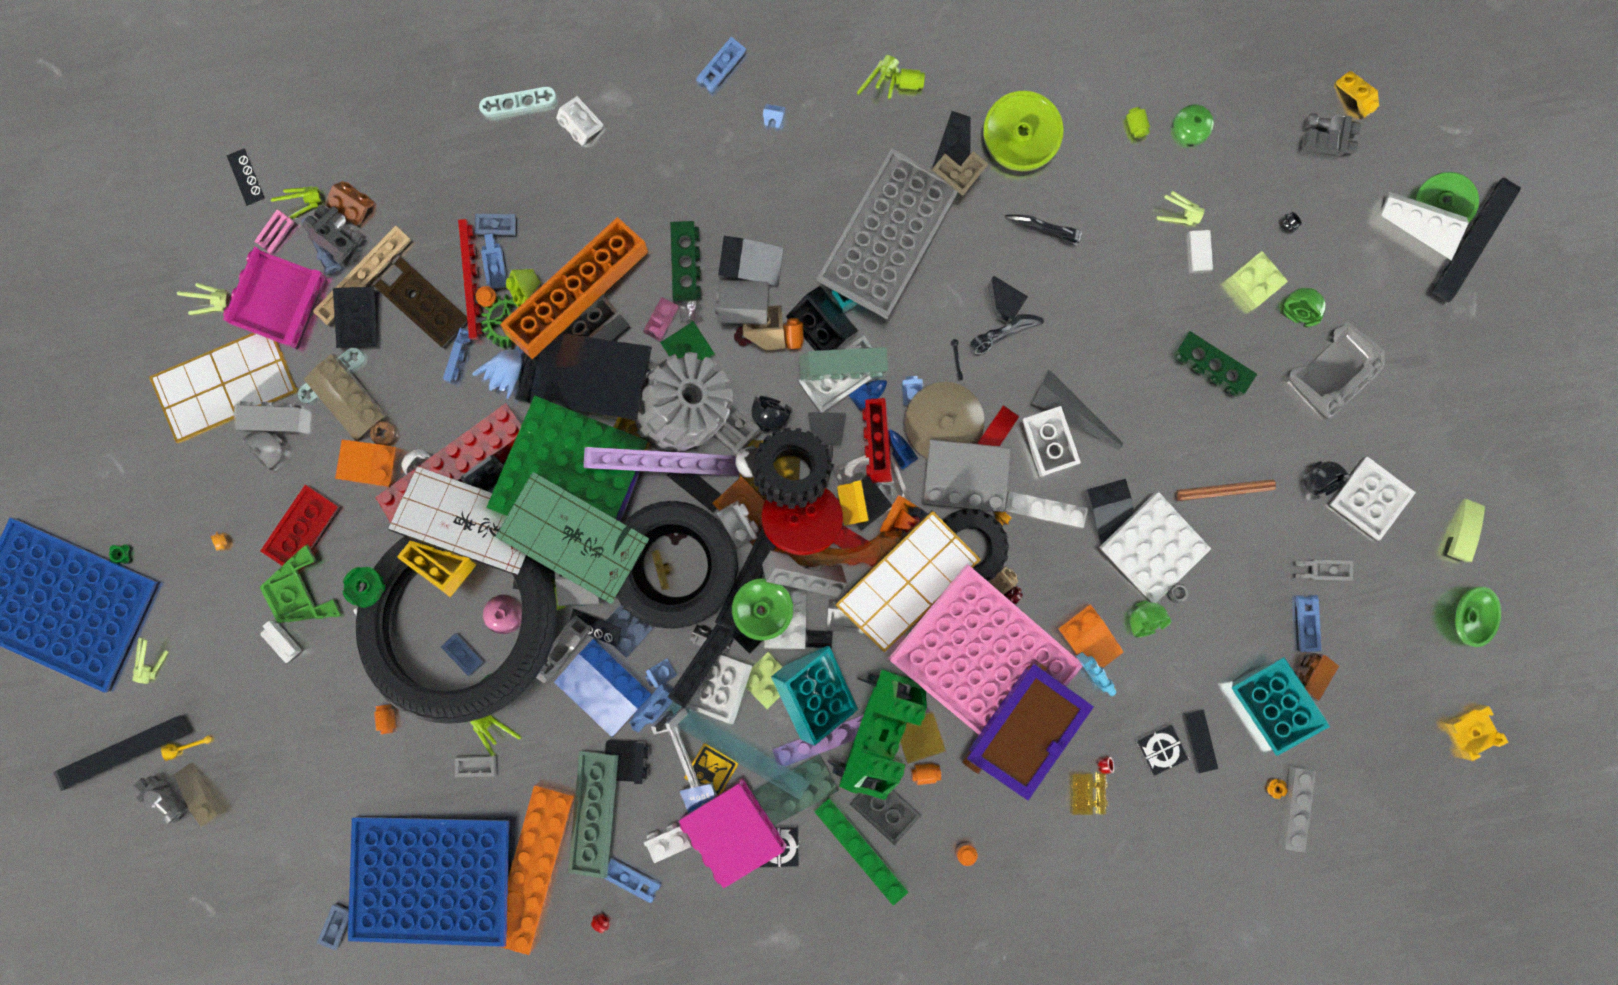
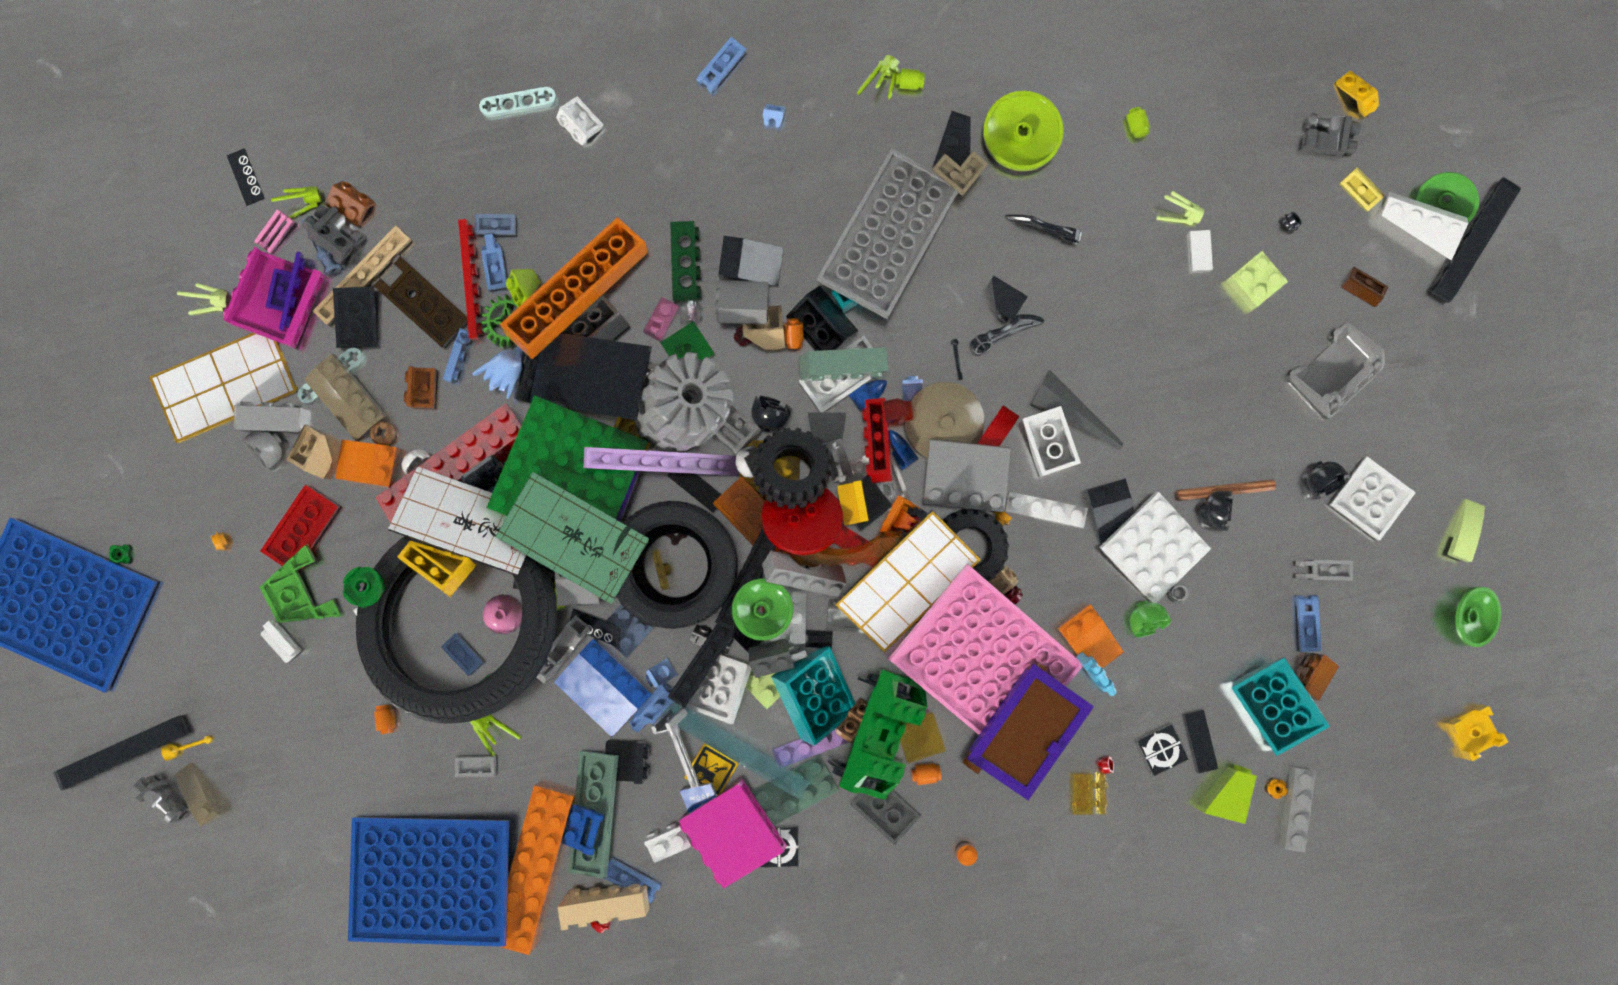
(142, 672): yellowish green plant -> none
(283, 289): none -> dark purple bracket
(311, 452): none -> tan slope
(334, 927): sand blue plate -> none
(420, 387): none -> dark orange bracket
(486, 296): orange brick -> none
(577, 828): none -> blue plate
(603, 905): none -> tan wedge
(738, 524): white bracket -> none
(775, 657): none -> dark grey hinge
(840, 465): none -> light grey hinge
(849, 727): none -> medium nougat slope
(861, 851): green arch -> none
(898, 411): none -> clear red brick
(1193, 124): bright green cylinder -> none
(1218, 510): none -> black cylinder
(1230, 795): none -> lime slope
(1243, 375): dark green brick -> none
(1306, 306): bright green cylinder -> none
(1362, 188): none -> light yellow slope
(1365, 287): none -> reddish brown slope

